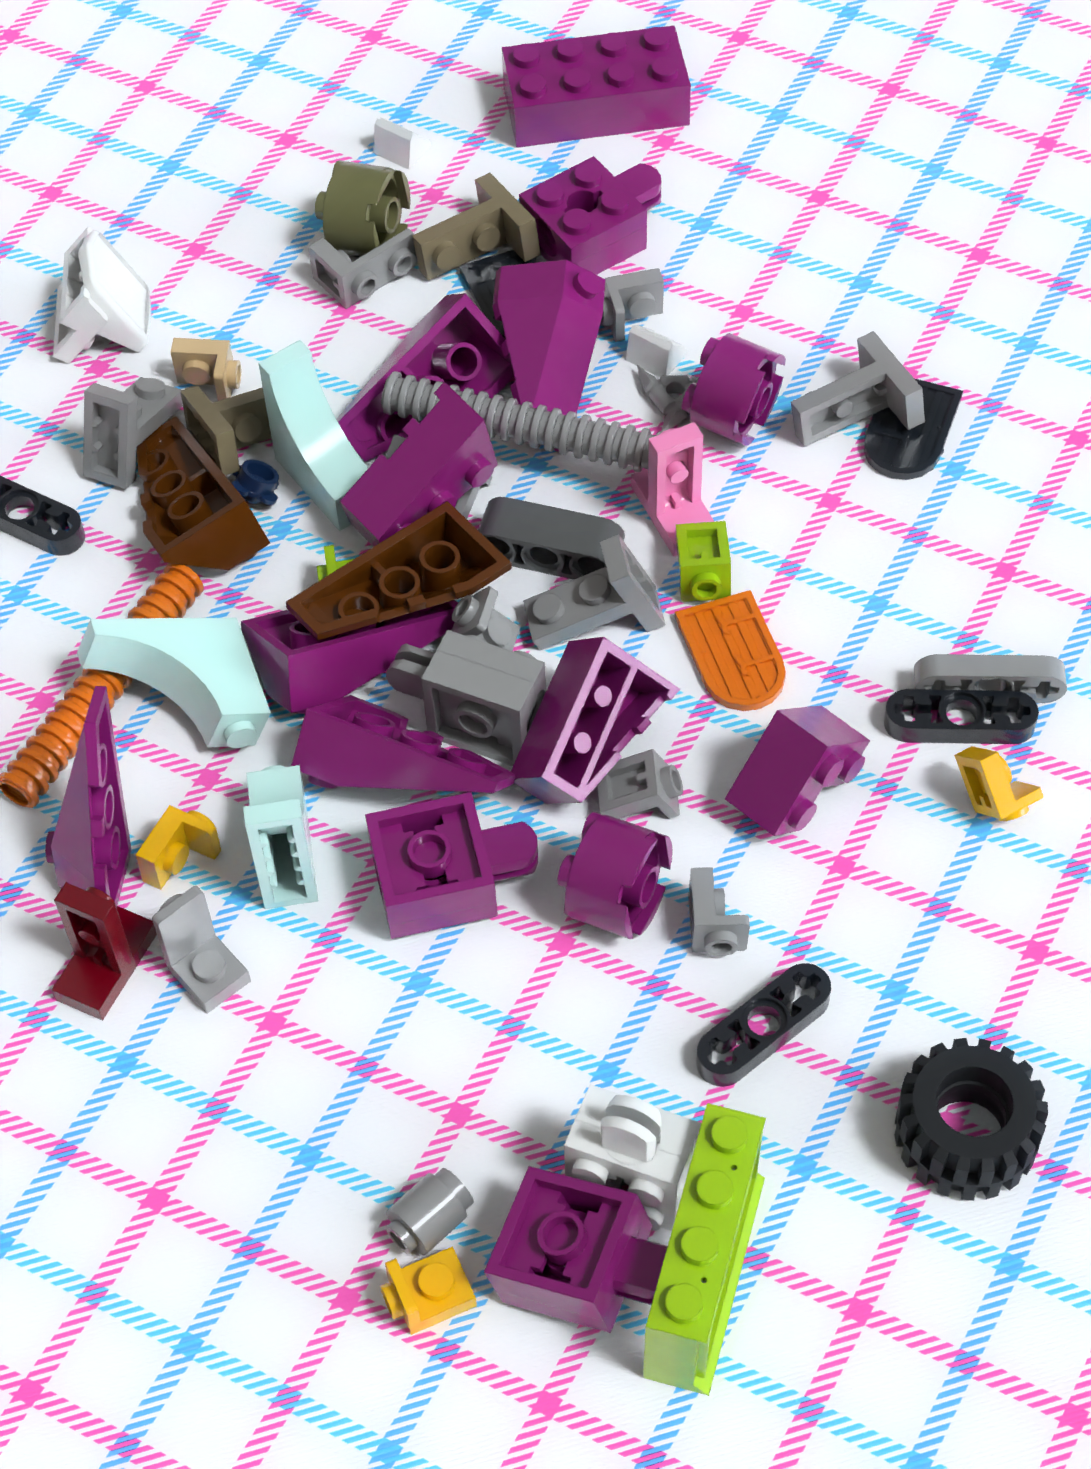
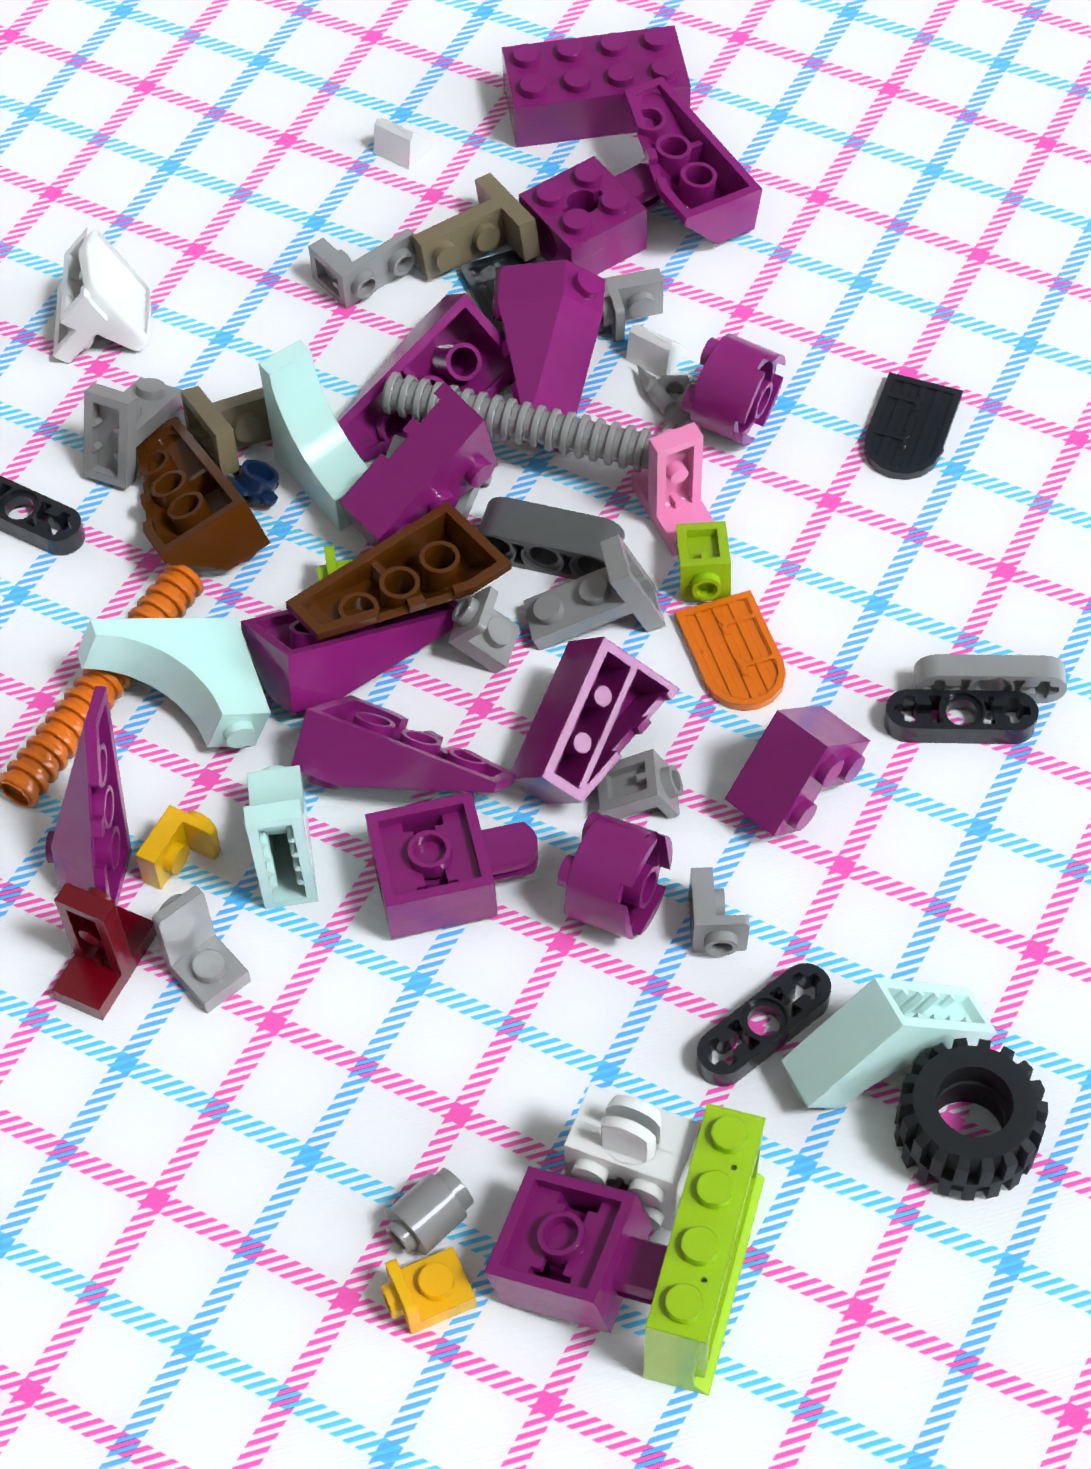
(206, 363): tan bracket -> none
(362, 206): olive brick -> none
(473, 692): light grey brick -> none
(691, 165): none -> magenta wedge
(875, 386): light grey bracket -> none
(880, 1034): none -> light aqua arch
(990, 785): yellow bracket -> none

